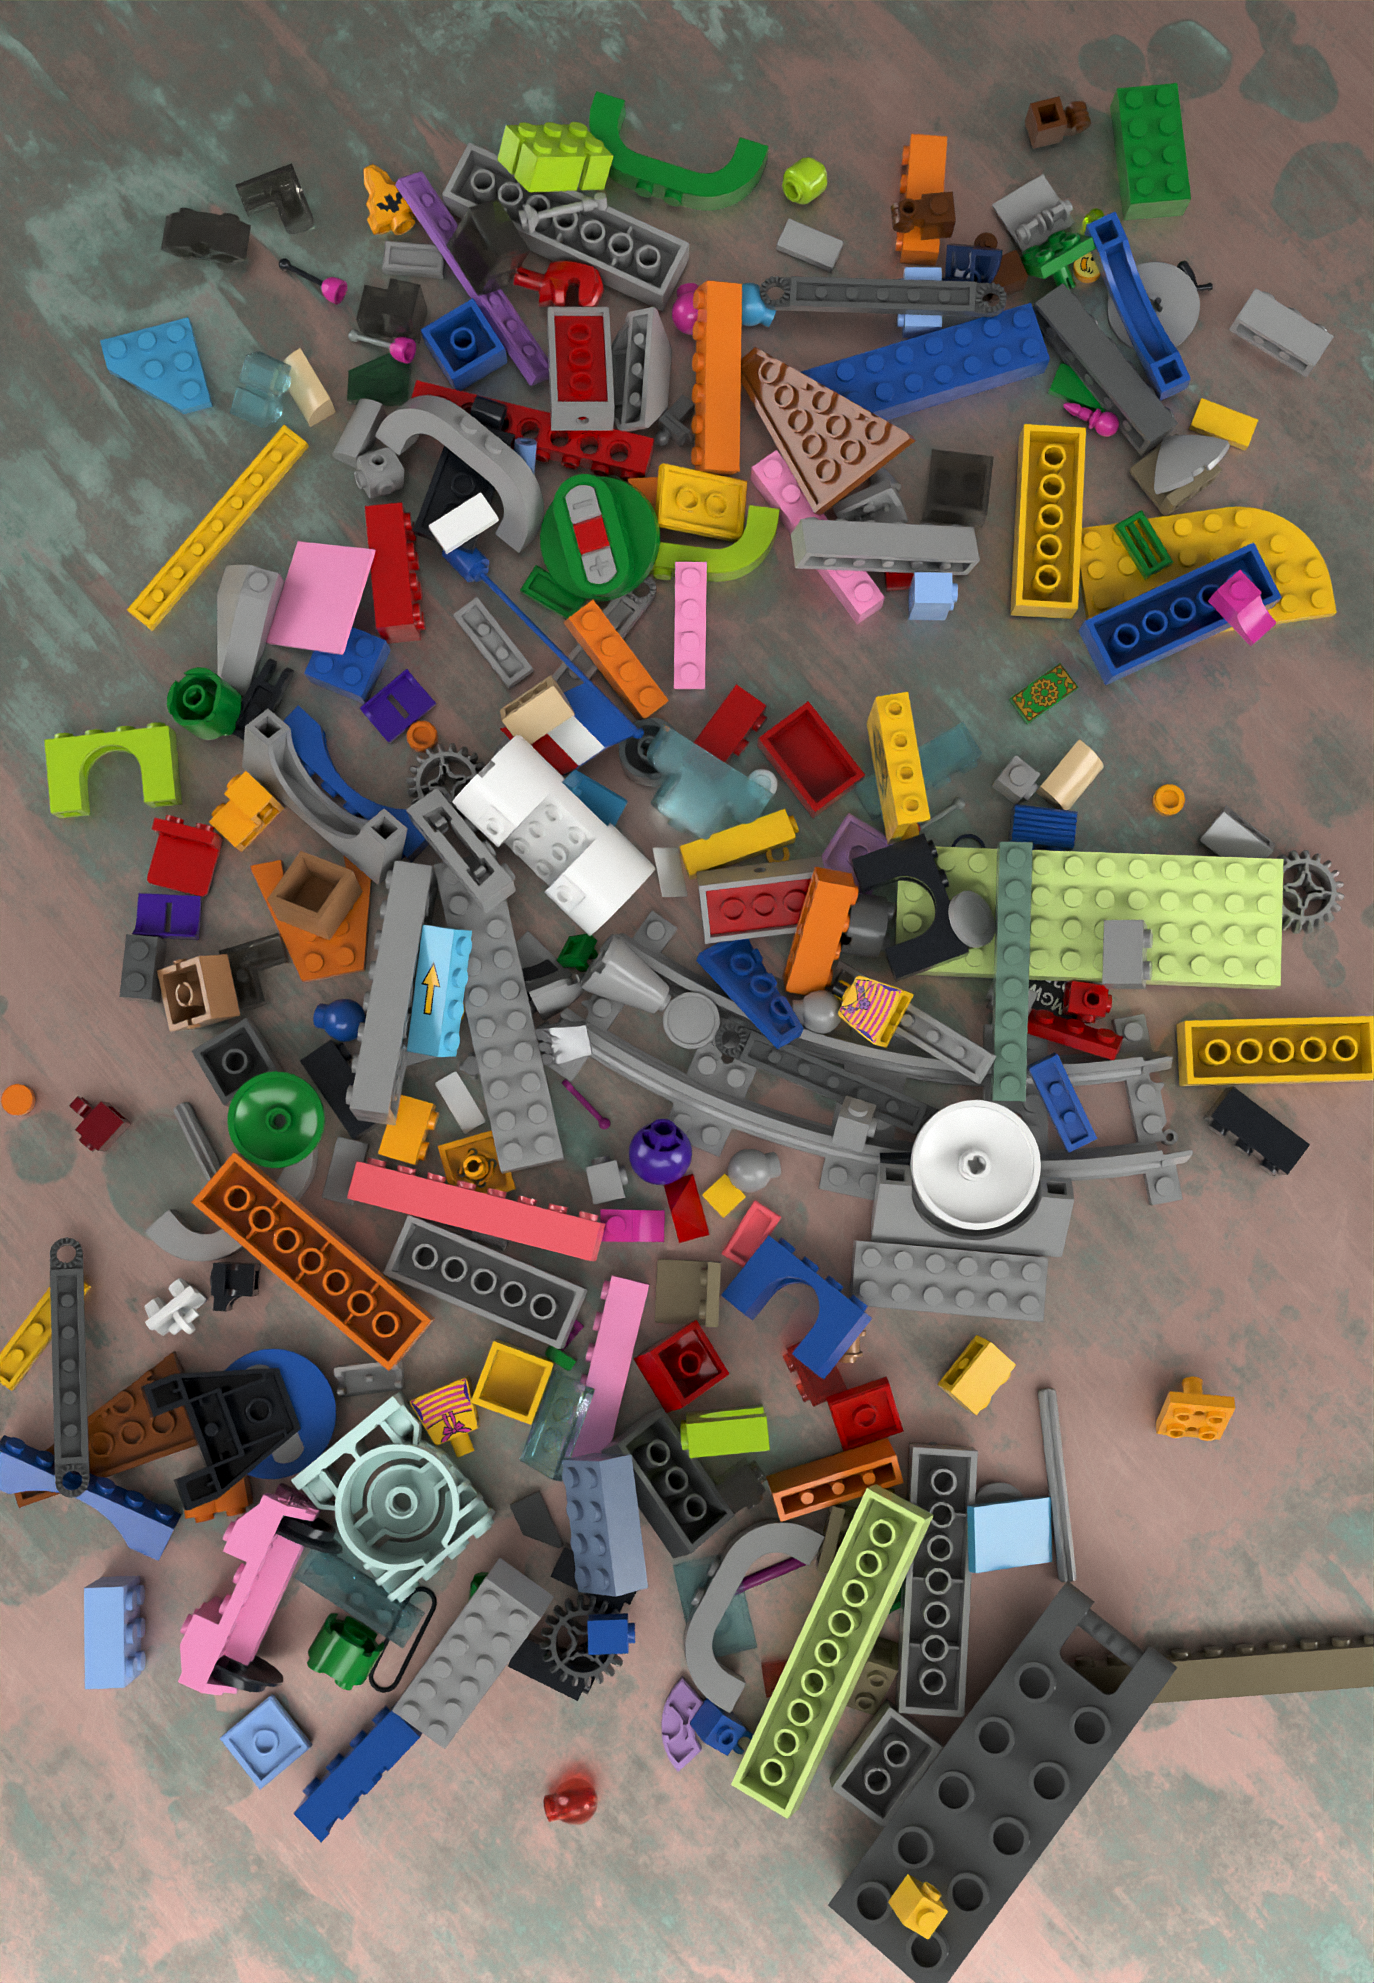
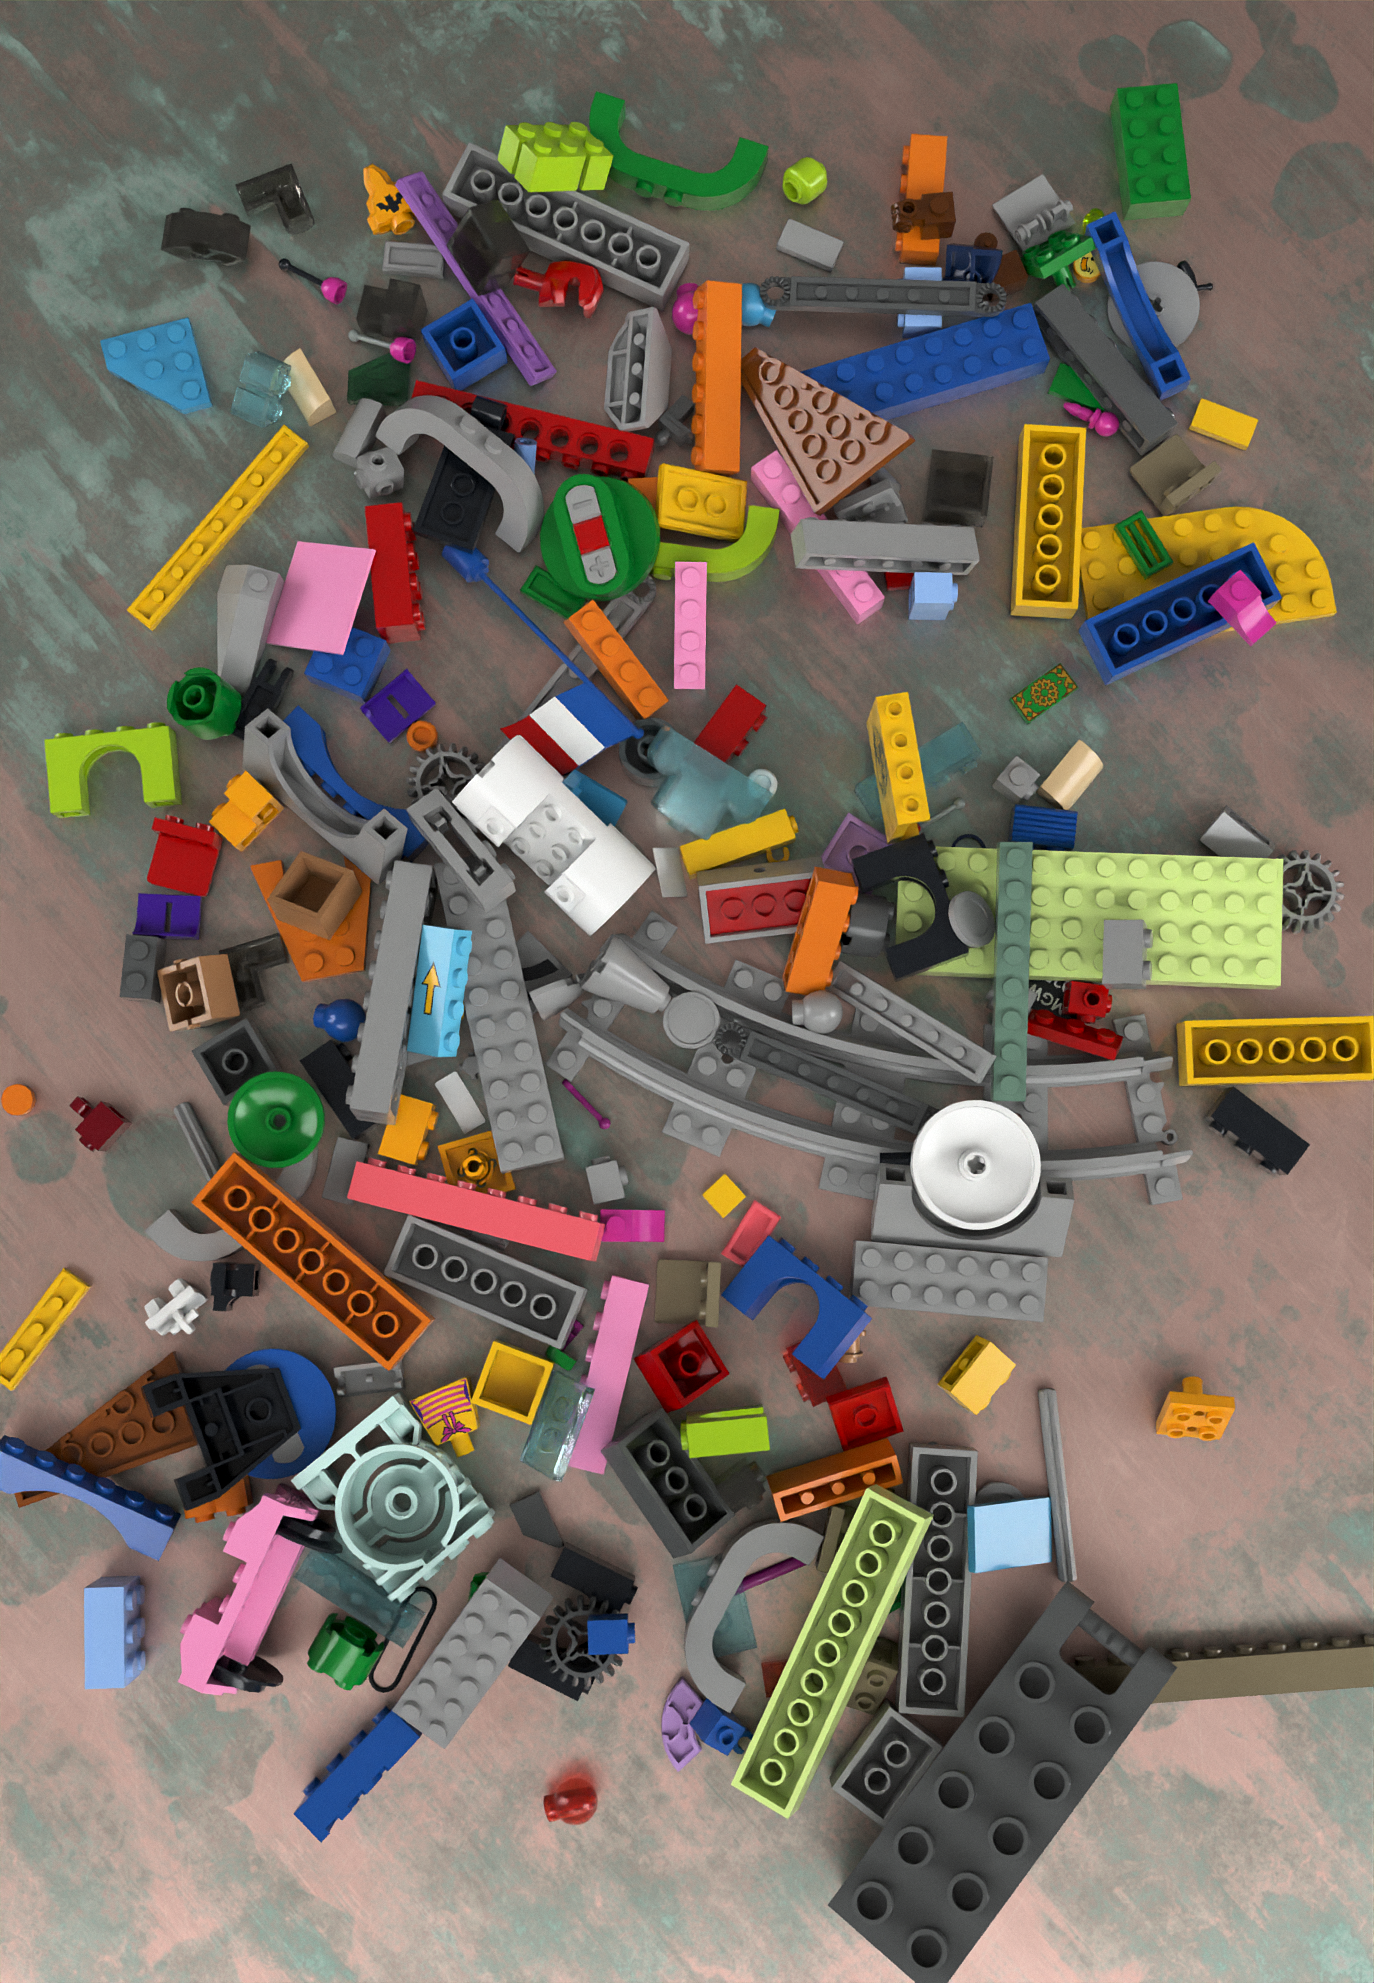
(69, 1367): dark grey plate -> none
(266, 1741): light blue plate -> none
(463, 523): white tile -> none
(493, 643): light grey plate -> none
(530, 217): light grey piece -> none
(537, 711): tan brick -> none
(563, 1041): hand -> none
(577, 952): green tile -> none
(580, 369): brick -> none
(604, 1524): sand blue brick -> none
(660, 1152): dark purple brick -> none
(686, 1209): red slope -> none
(745, 980): blue wing -> none
(751, 1169): light grey piece -> none
(810, 759): red piece -> none
(855, 1124): light grey brick -> none
(872, 1007): torso -> none
(918, 1906): yellow brick -> none
(1048, 121): reddish brown brick -> none
(1061, 1102): blue plate -> none
(1168, 800): light orange tile -> none
(1185, 457): light grey brick -> none
(1281, 332): light grey brick -> none

